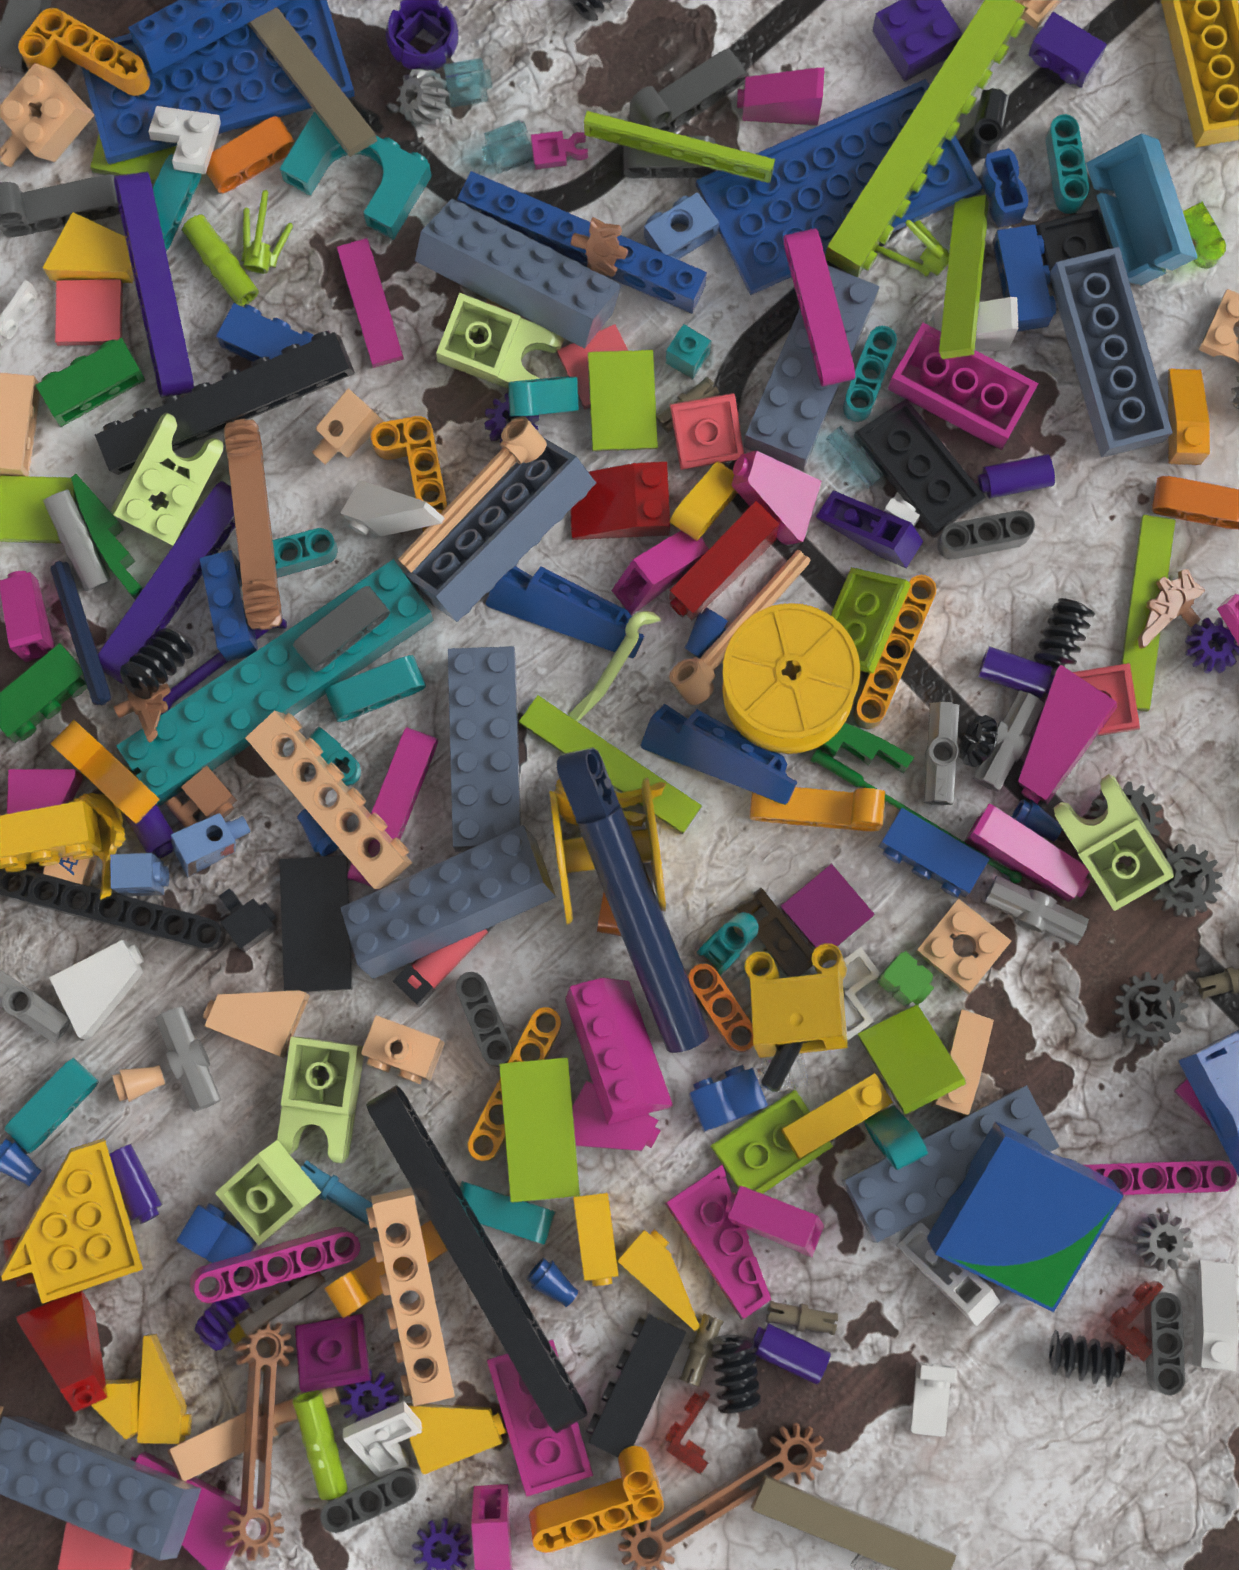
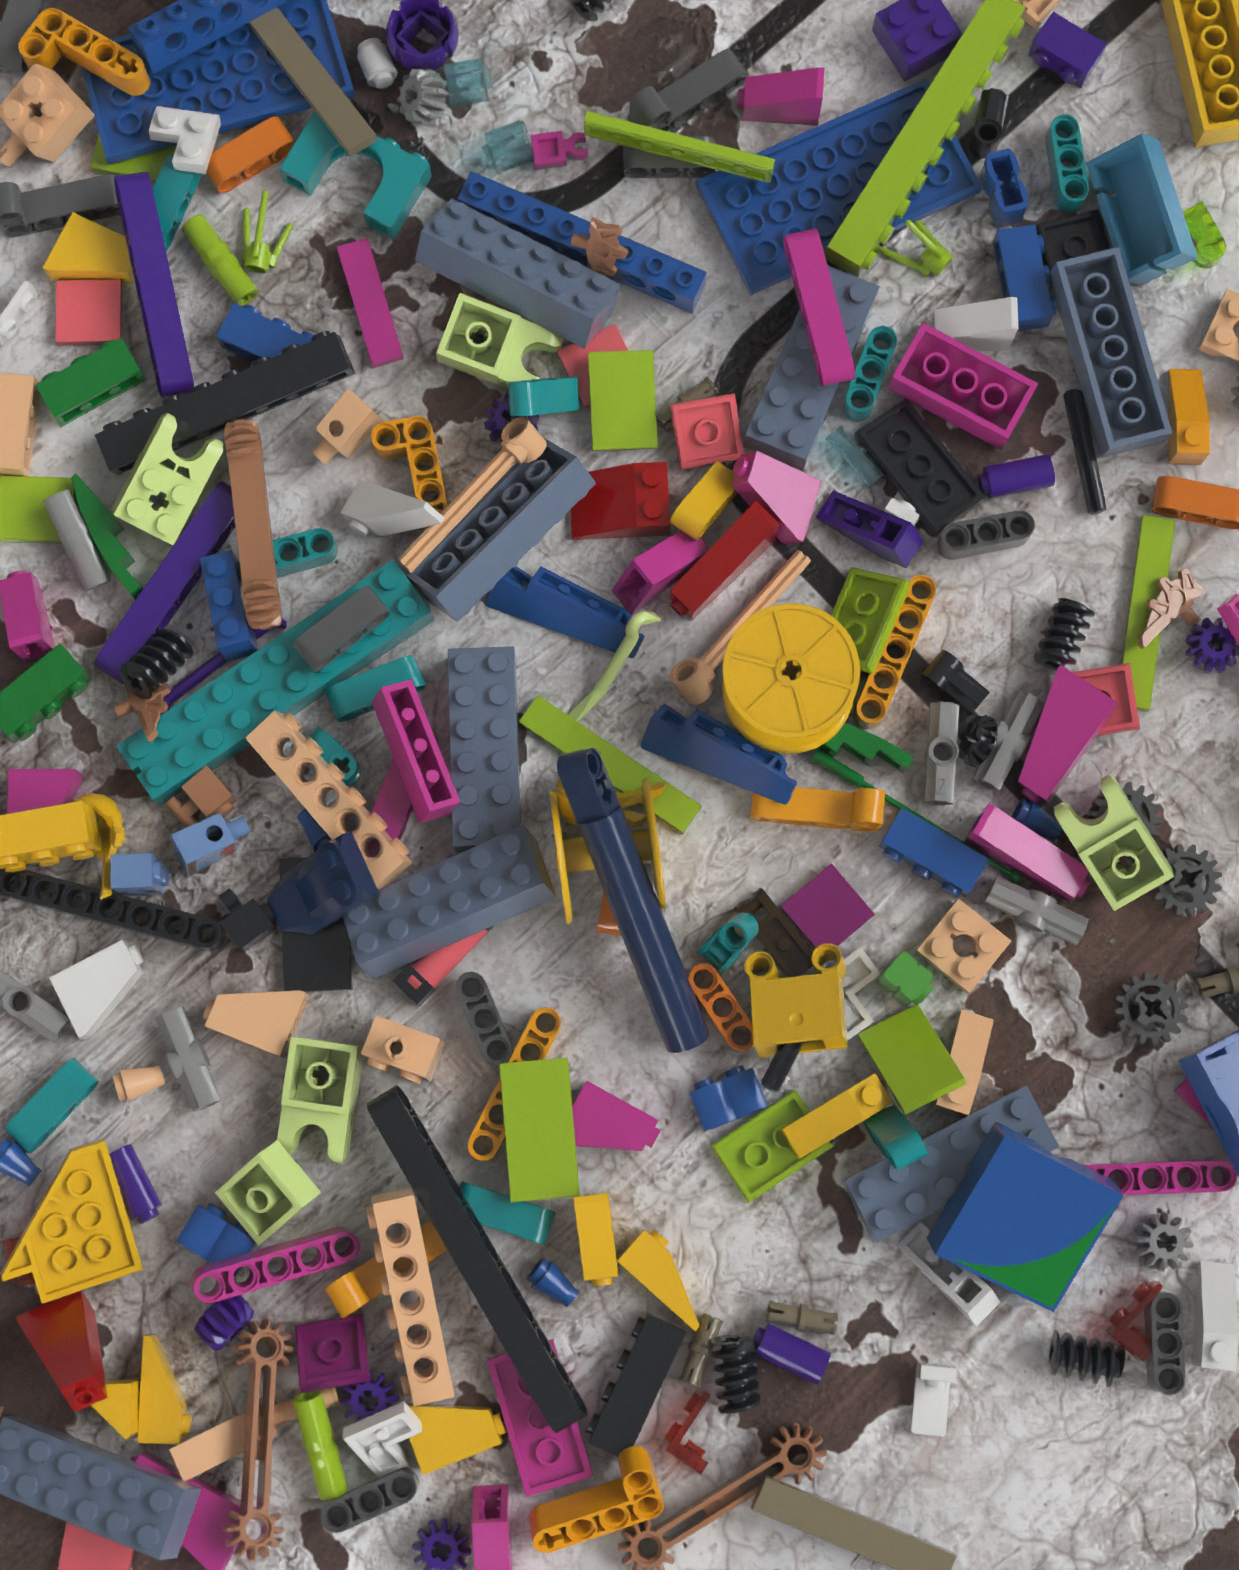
(73, 870): light nougat brick -> none
(80, 633): dark blue axle -> none
(105, 771): light orange beam -> none
(153, 833): dark purple brick -> none
(274, 1305): dark brown plate -> none
(323, 887): none -> dark blue slope
(338, 1193): dark azure pin -> none
(376, 63): none -> white brick
(415, 751): none -> dark pink brick
(617, 1049): dark pink slope -> none
(688, 351): teal brick -> none
(692, 213): medium blue brick -> none
(705, 632): blue cone -> none
(719, 1242): dark pink wing -> none
(775, 1220): dark pink slope -> none
(947, 676): none -> black piece
(964, 277): lime tile -> none
(1016, 672): dark purple brick -> none
(1084, 452): none -> black axle

